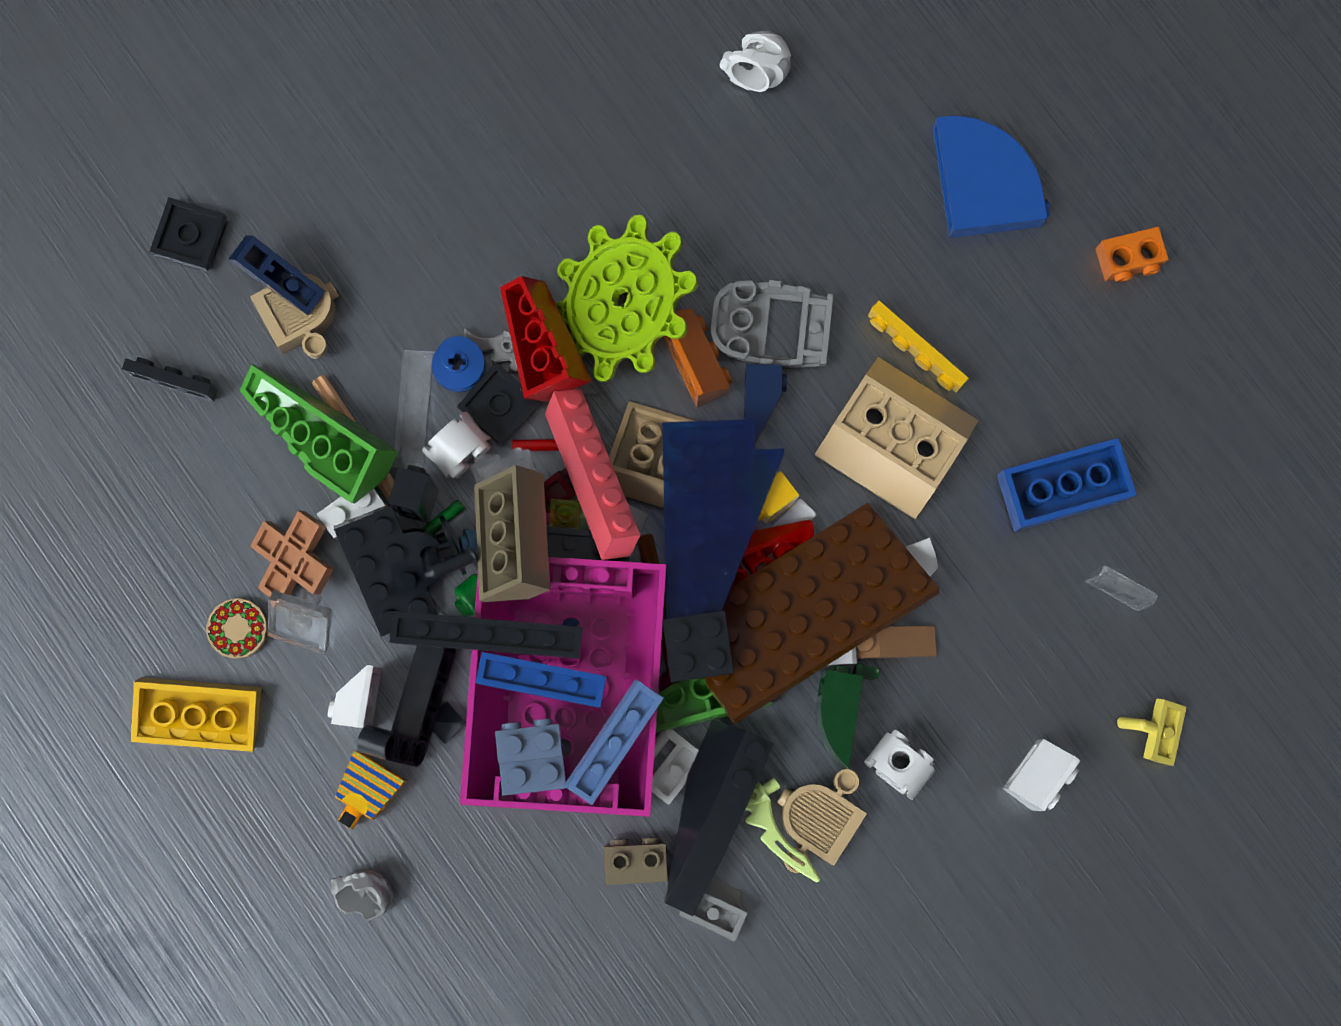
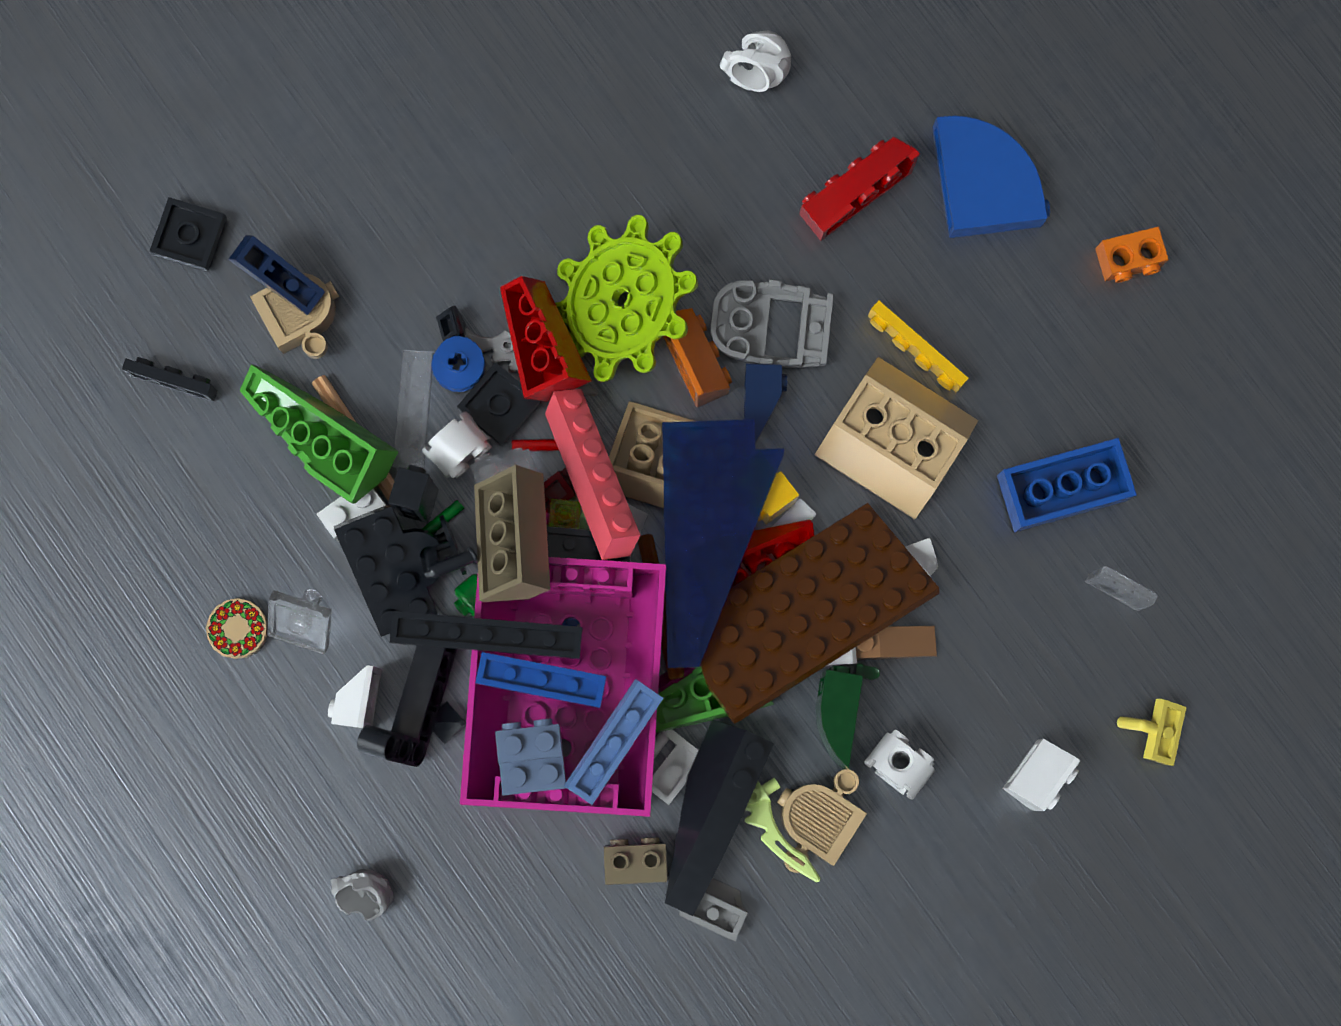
(195, 714): yellow slope -> none
(292, 556): nougat plate -> none
(366, 789): torso -> none
(450, 323): none -> black slope
(468, 540): medium azure plate -> none
(698, 646): black plate -> none
(858, 187): none -> red wedge

